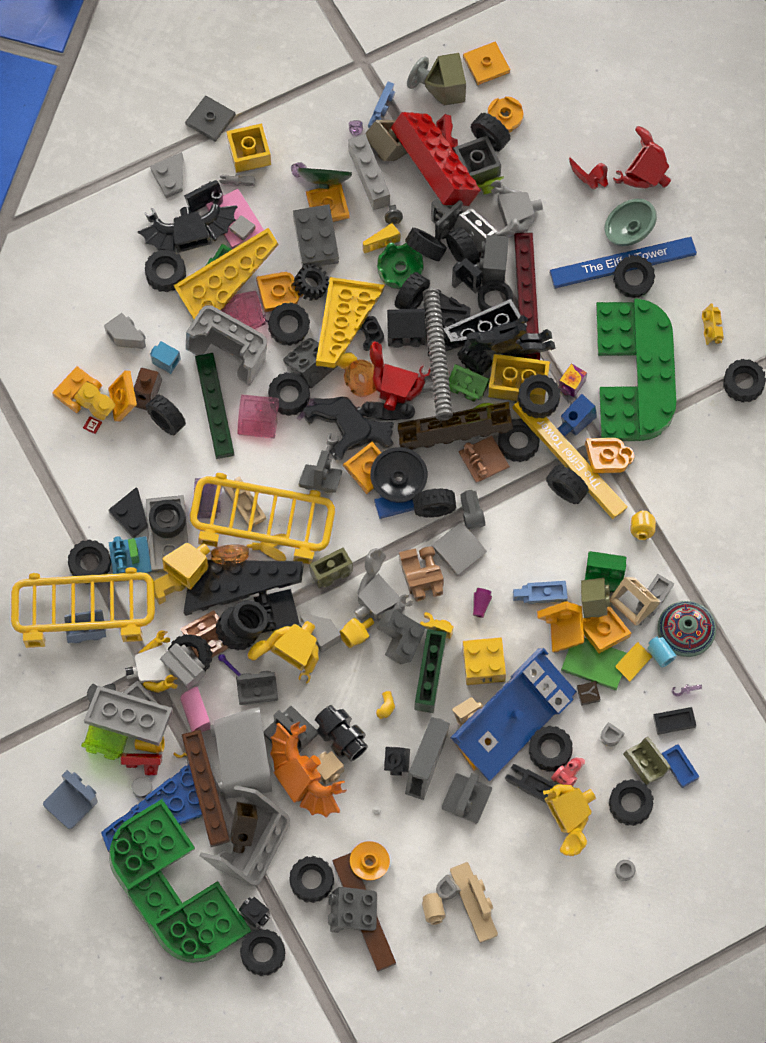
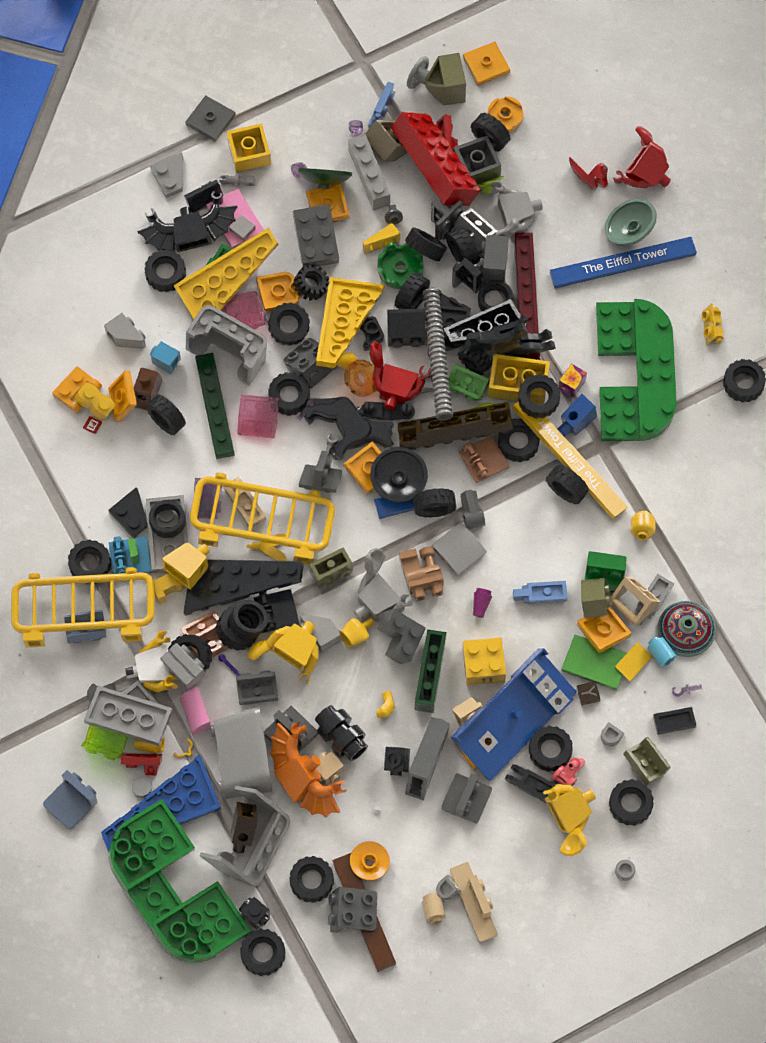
(205, 788): reddish brown tile -> none
(233, 552): clear orange tile -> none
(438, 625): yellow plate -> none
(566, 625): light orange bracket -> none
(608, 455): light orange plate -> none
(634, 290): black tyre -> none
(680, 766): blue tile -> none

